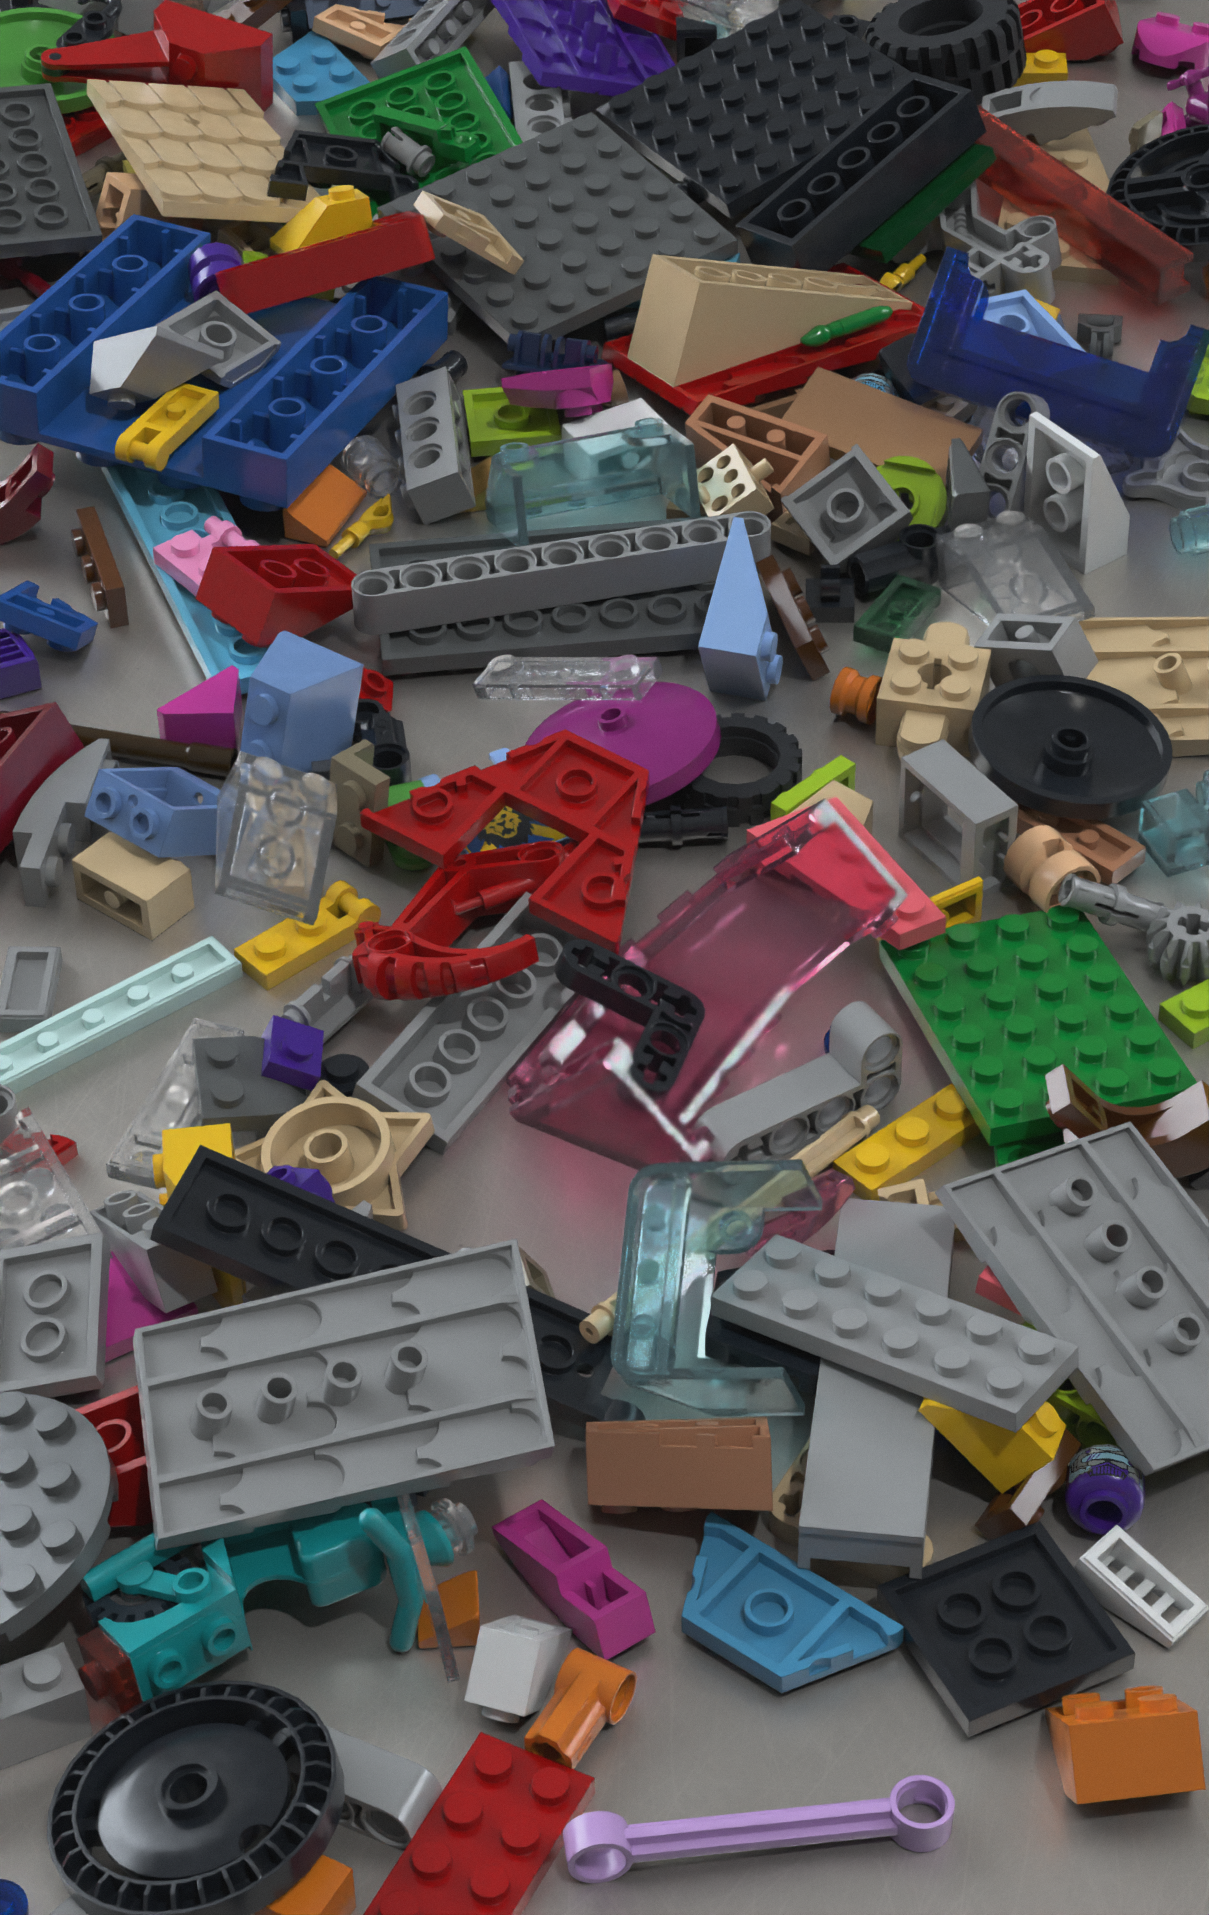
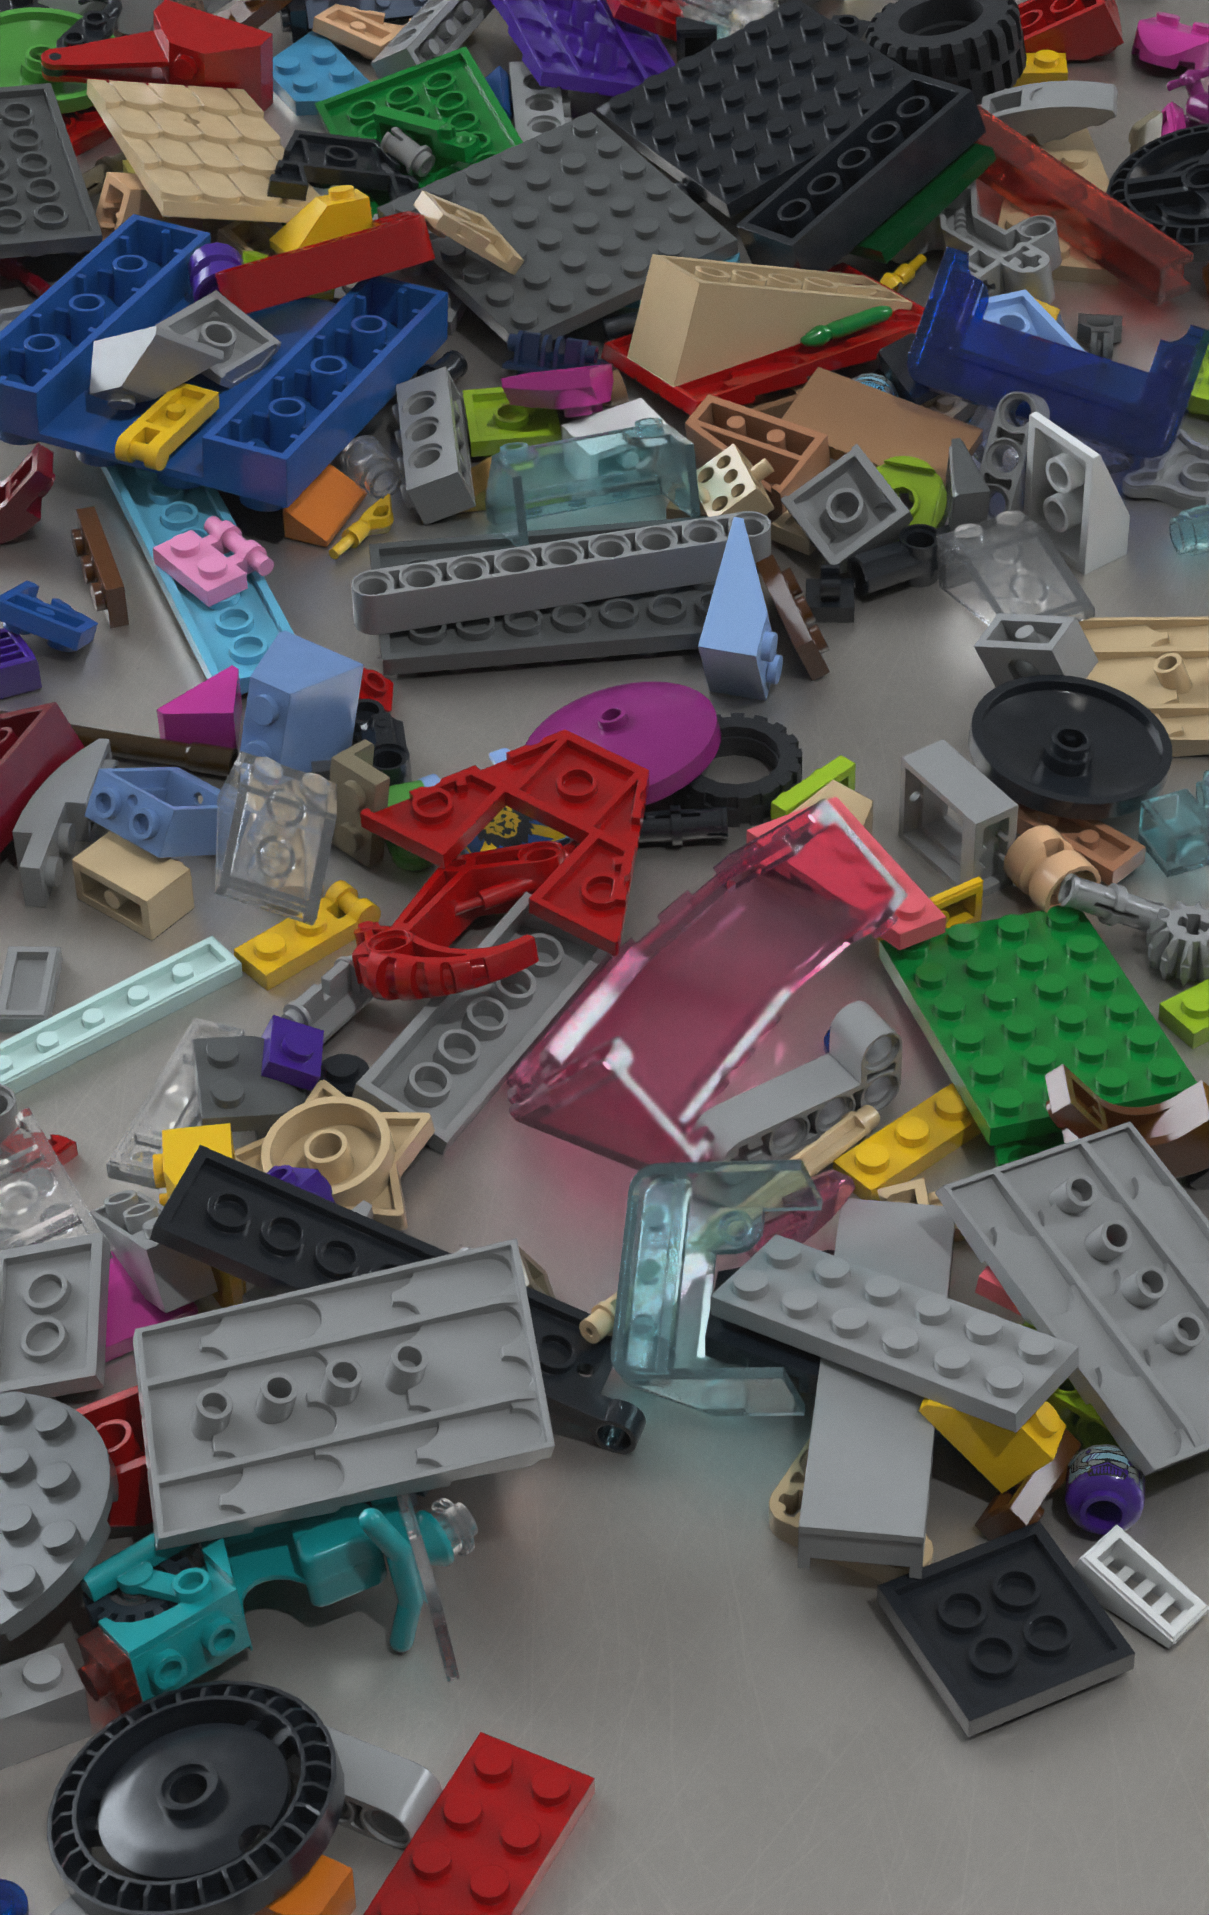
(275, 589): red slope -> none
(461, 1611): orange slope -> none
(515, 1666): white slope -> none
(568, 678): clear plate -> none
(576, 1579): dark pink slope -> none
(584, 1699): orange piece -> none
(604, 1847): lavender piece -> none
(659, 1020): black beam -> none
(679, 1464): nougat wedge -> none
(776, 1616): dark azure wing -> none
(855, 695): orange wheel -> none
(897, 613): clear green plate -> none
(931, 690): tan brick -> none
(1126, 1745): orange slope -> none

